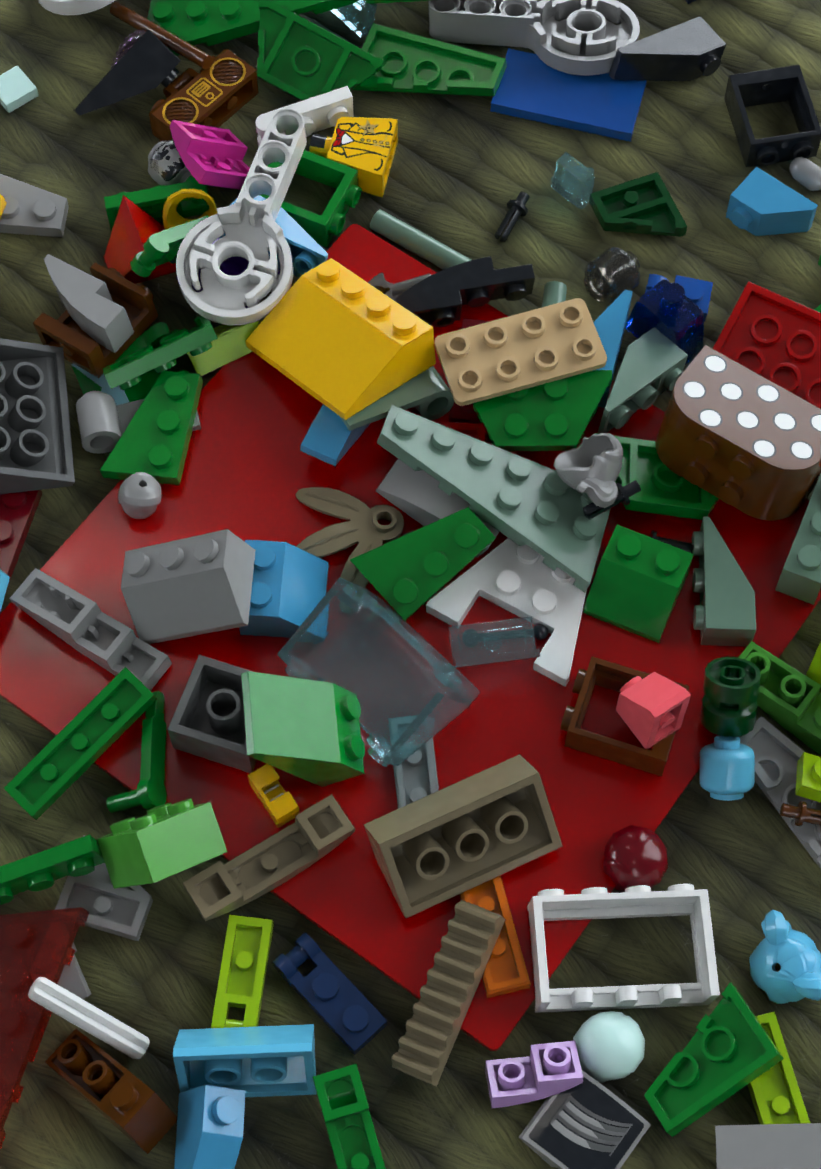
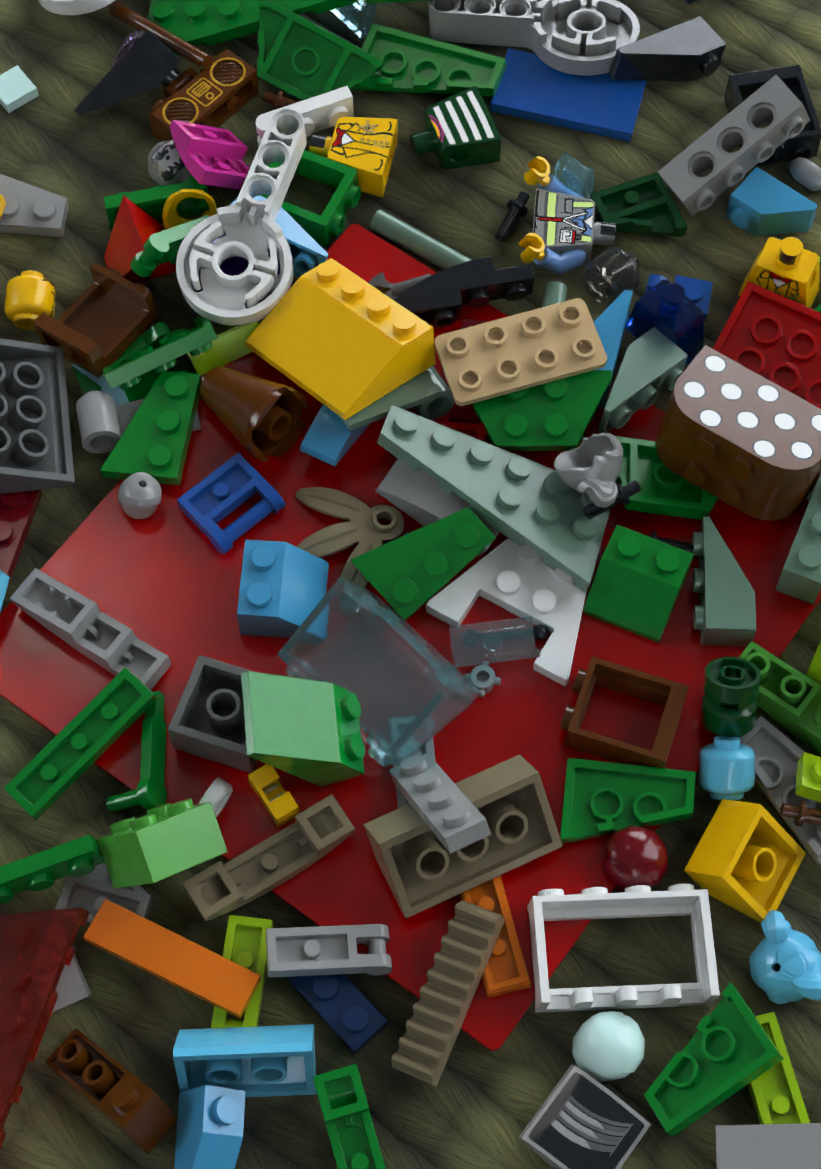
(28, 298): none -> yellow head
(88, 1017): white axle -> none
(90, 304): light grey slope -> none
(172, 958): none -> orange tile
(189, 586): light grey slope -> none
(218, 795): none -> white tile
(223, 493): none -> blue plate
(255, 410): none -> reddish brown cone
(278, 100): none -> reddish brown piece
(327, 950): none -> light grey plate
(439, 802): none -> light grey plate
(459, 132): none -> dark green torso
(483, 679): none -> light grey piece
(544, 1073): lavender slope -> none
(561, 224): none -> torso
(615, 795): none -> green wing
(652, 707): coral slope -> none
(739, 127): none -> light grey brick
(745, 859): none -> yellow slope
(786, 270): none -> yellow torso

